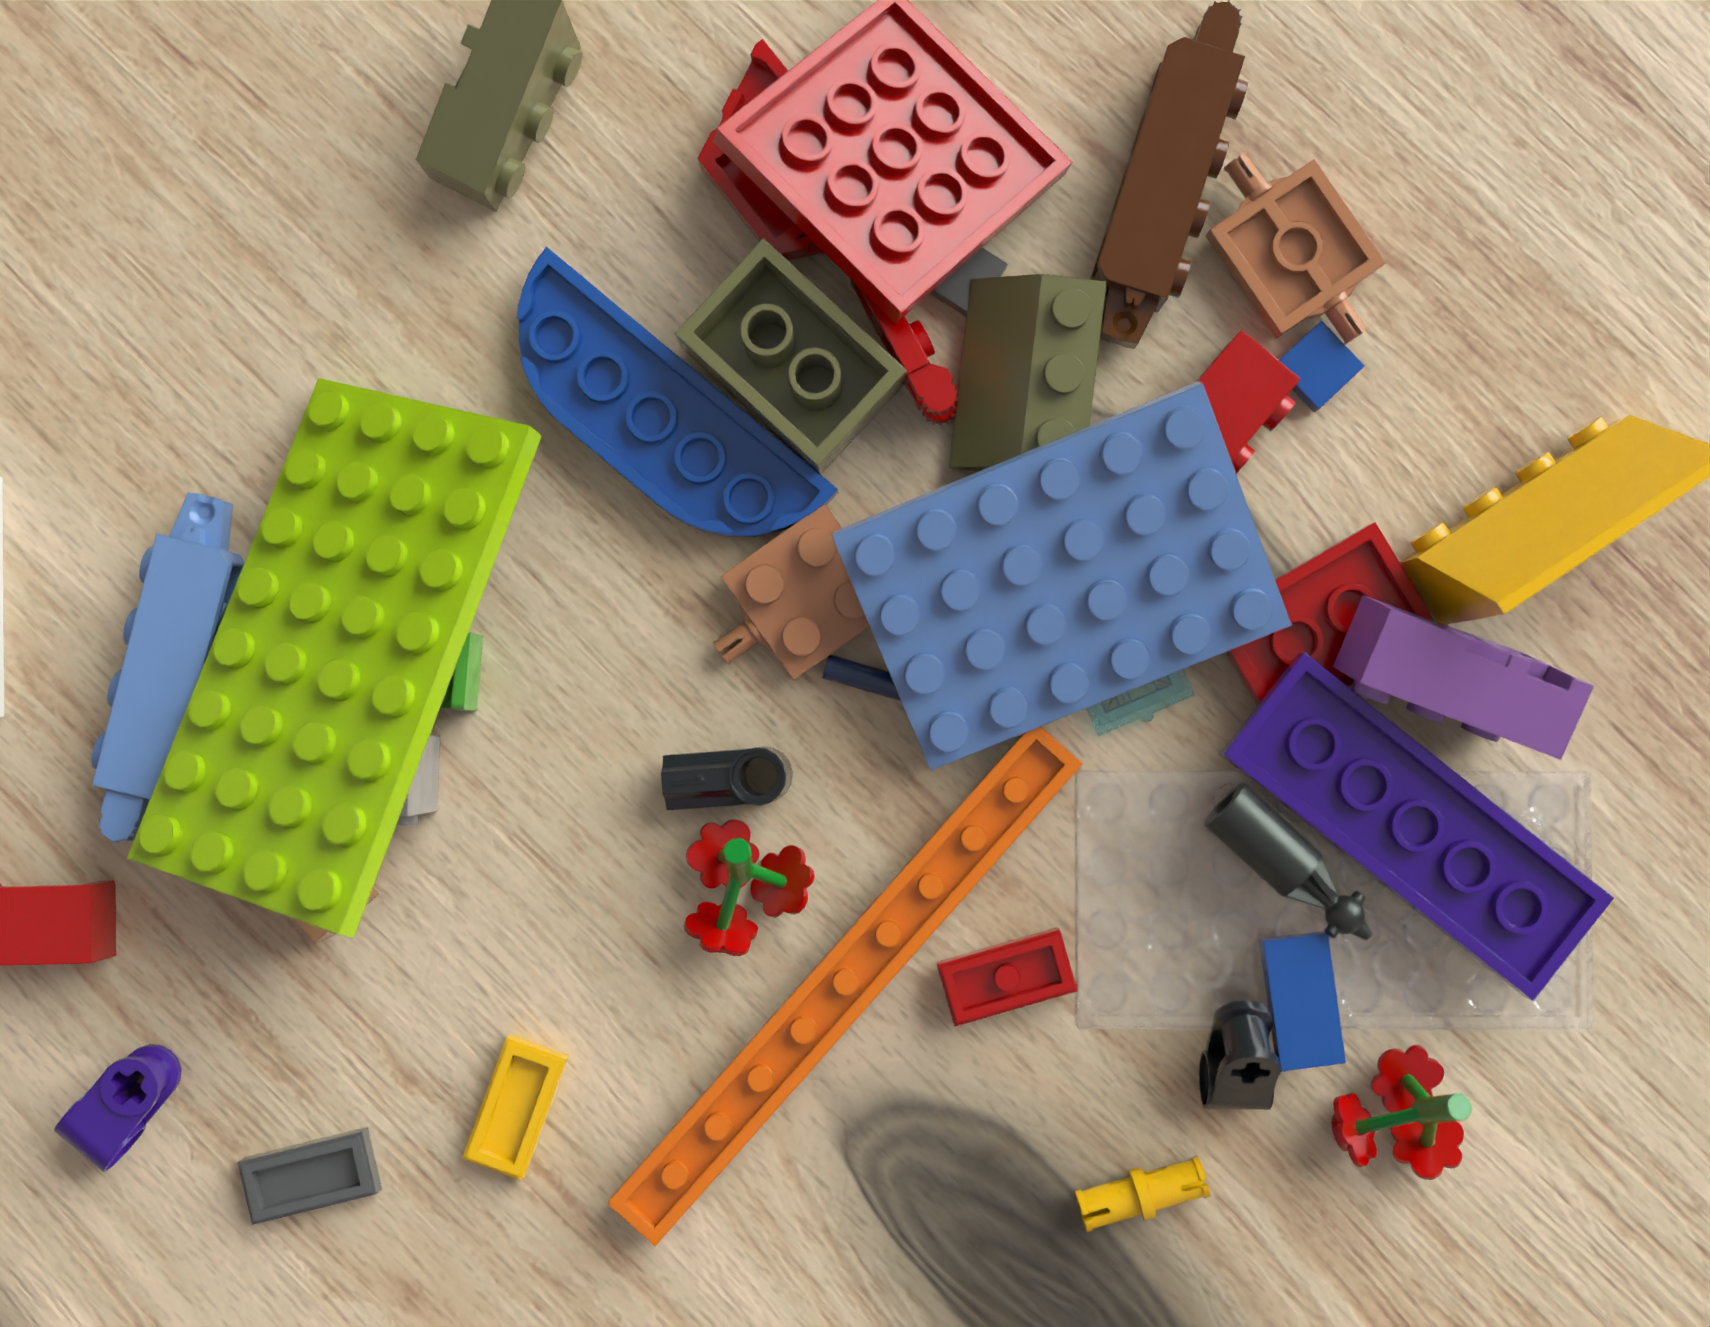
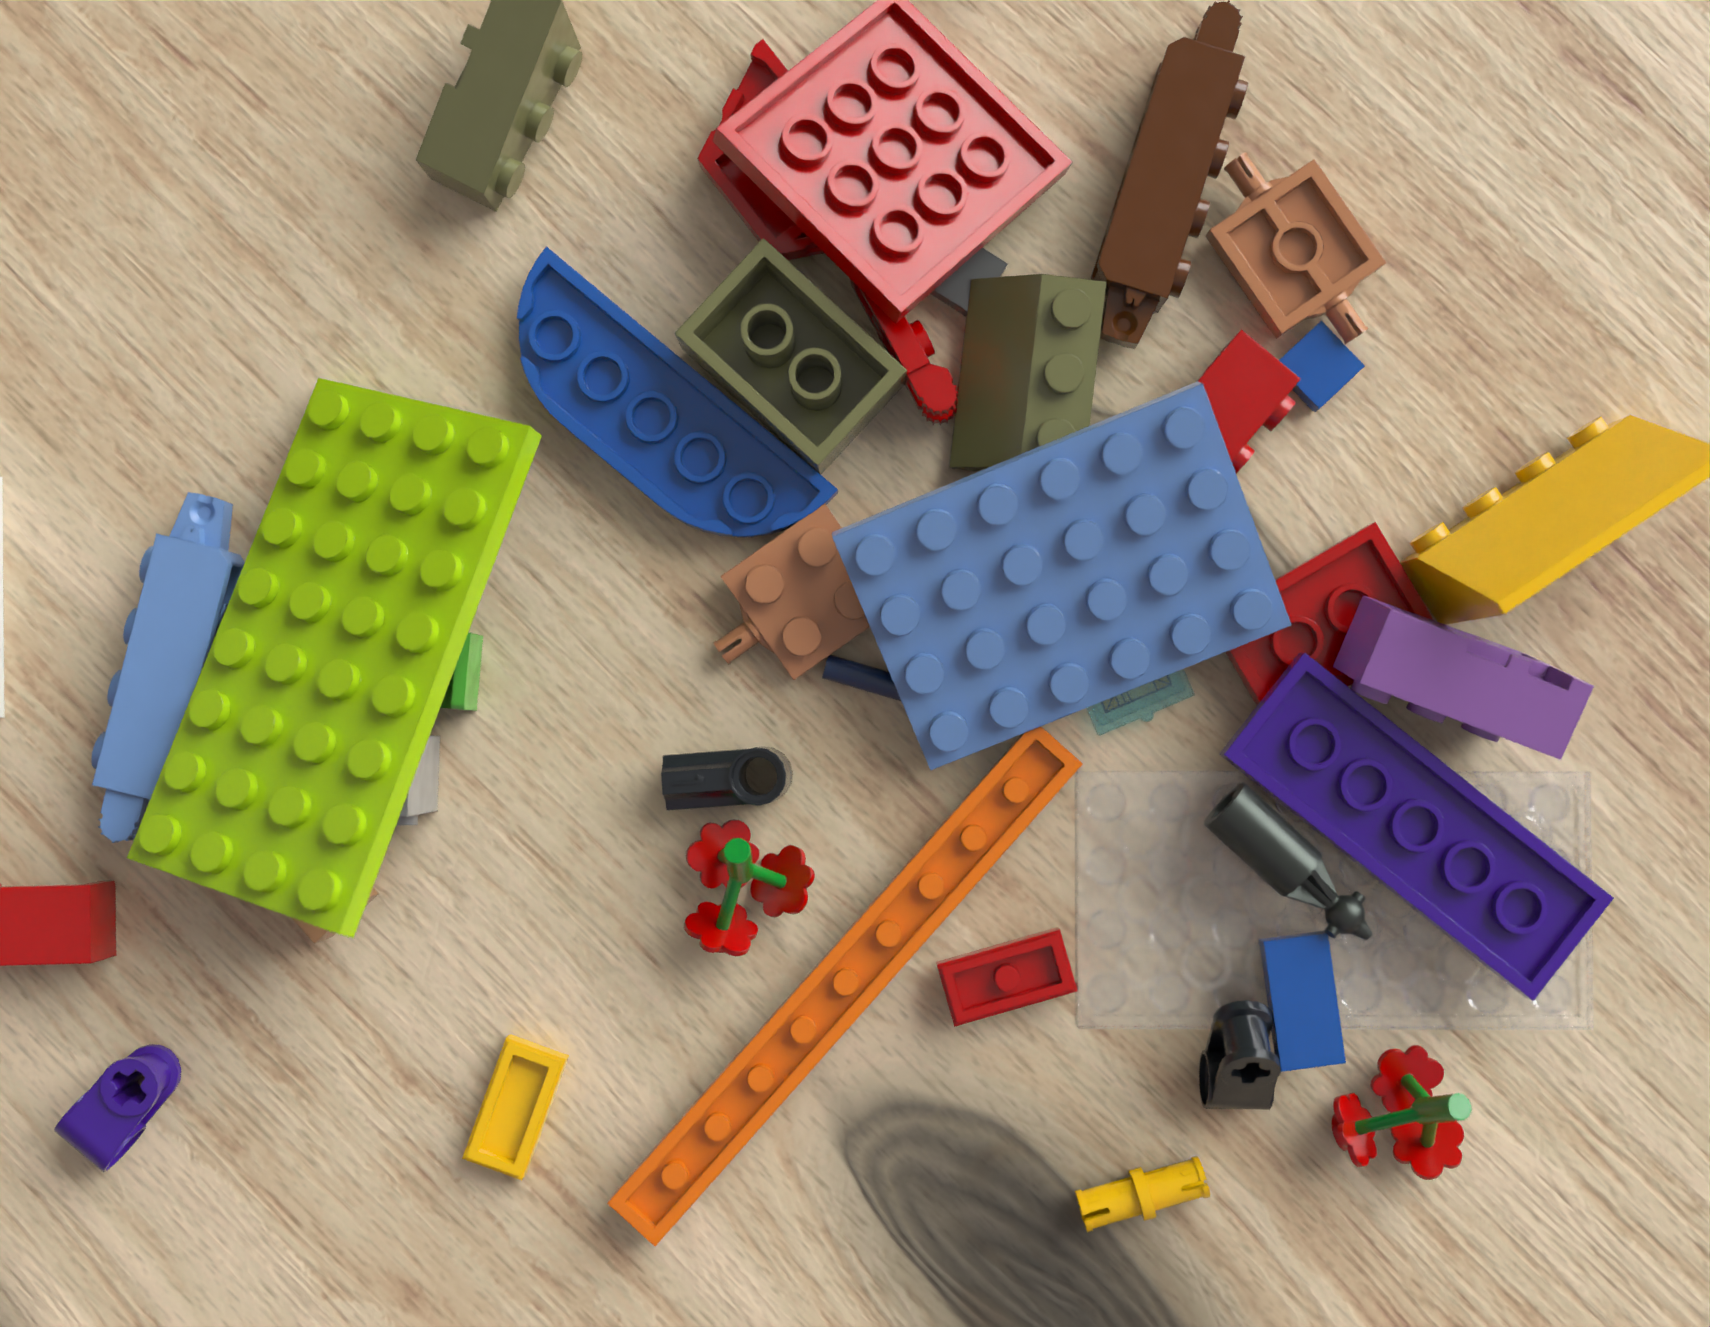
(309, 1175): dark grey tile -> none

